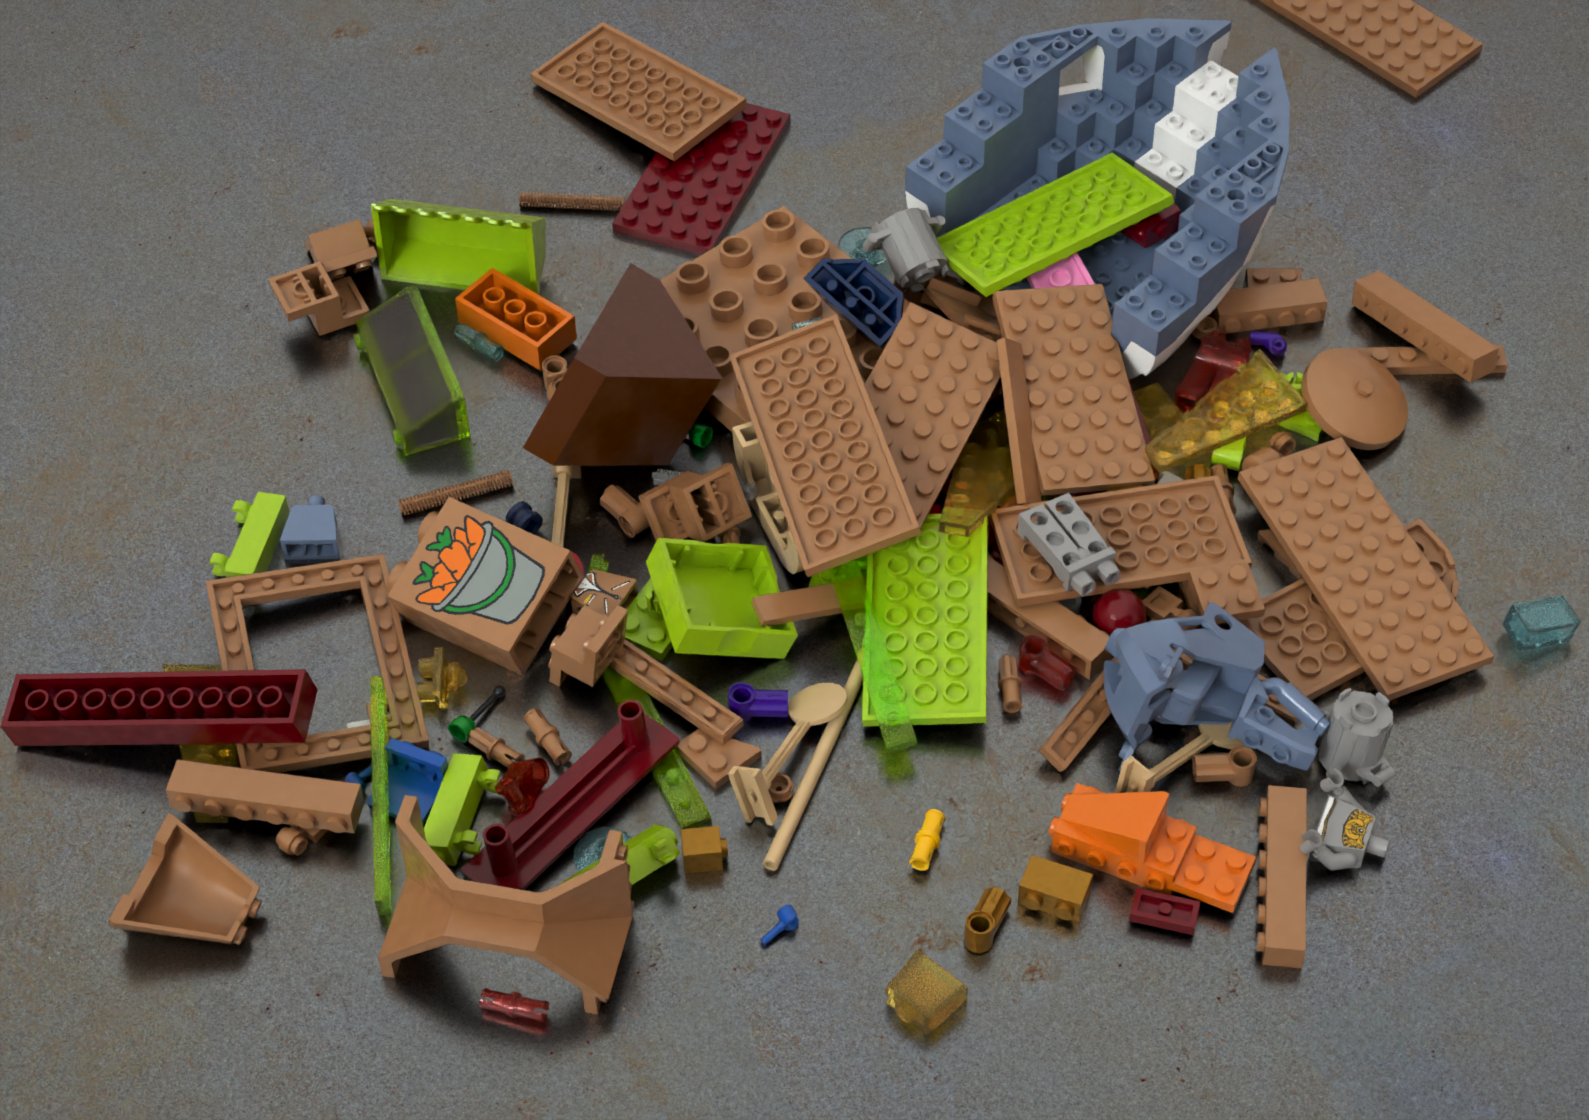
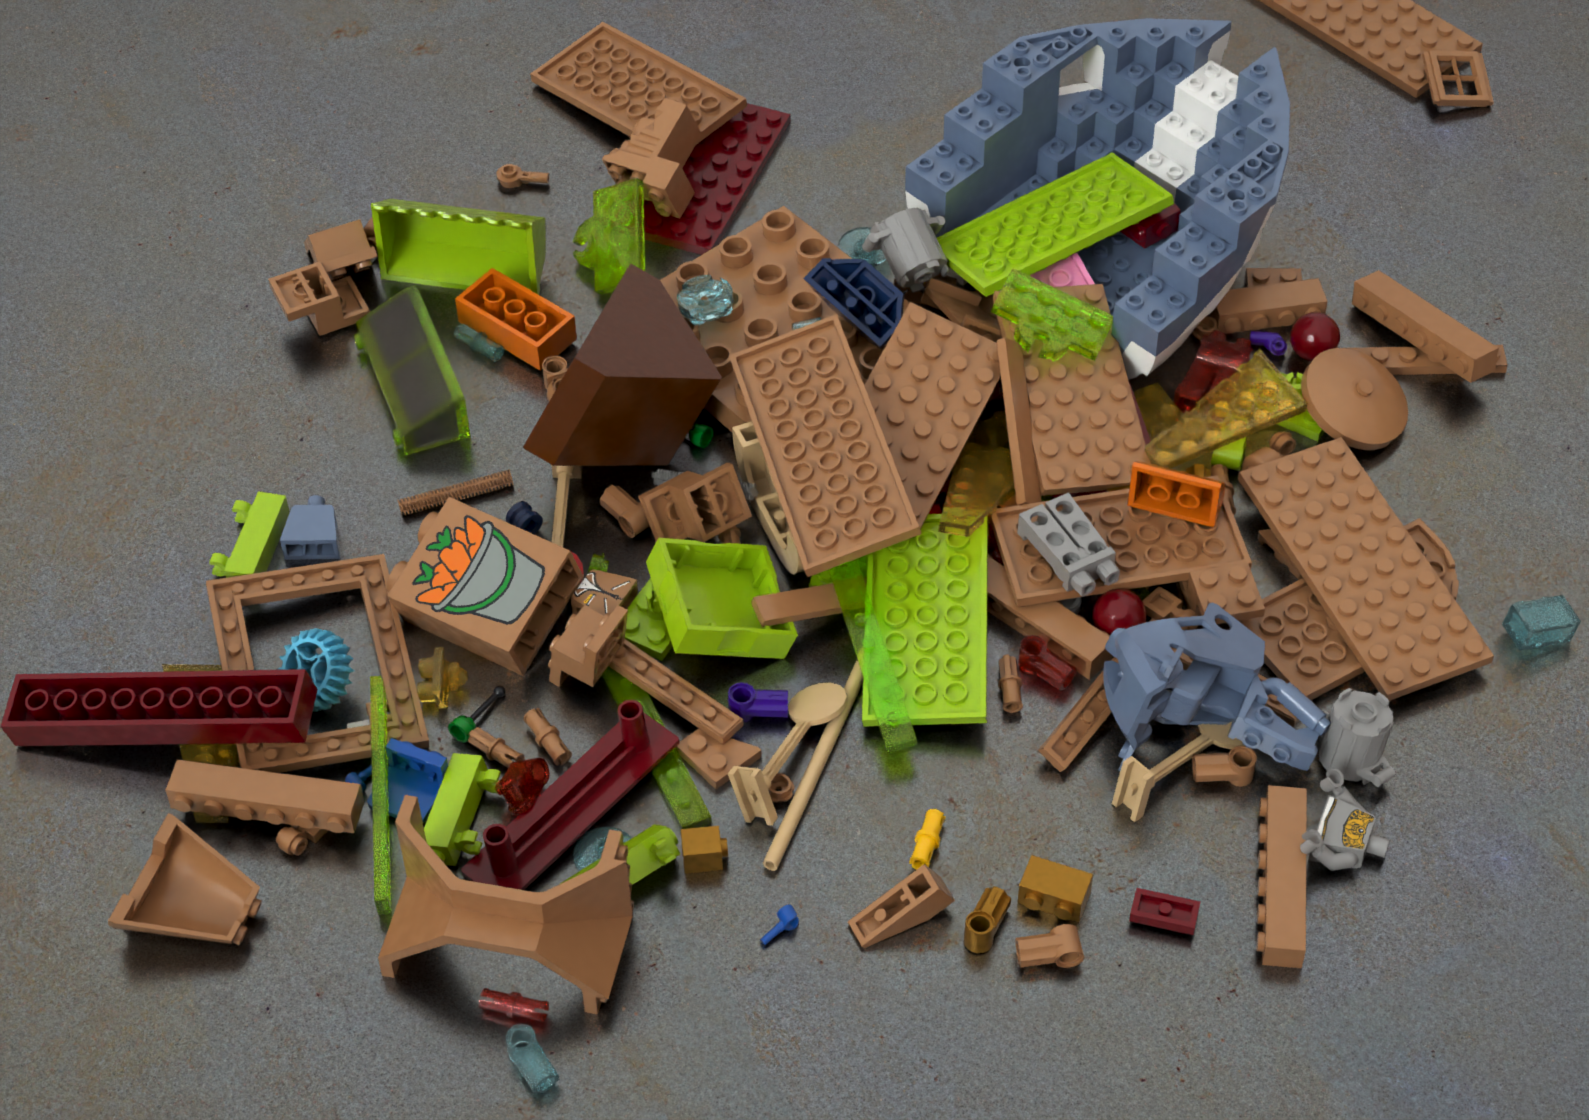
(327, 670): none -> medium azure gear
(512, 176): none -> medium nougat plate
(530, 1059): none -> clear light blue piece
(571, 202): medium nougat axle -> none
(613, 234): none -> clear neon green plate
(657, 155): none -> medium nougat brick
(718, 302): none -> clear light blue plate
(902, 907): none -> medium nougat slope
(925, 993): clear yellow torso -> none
(1051, 317): none -> clear neon green plate
(1058, 946): none -> medium nougat piece
(1141, 844): orange wedge -> none
(1175, 493): none -> orange slope
(1313, 335): none -> dark red piece
(1479, 77): none -> medium nougat piece

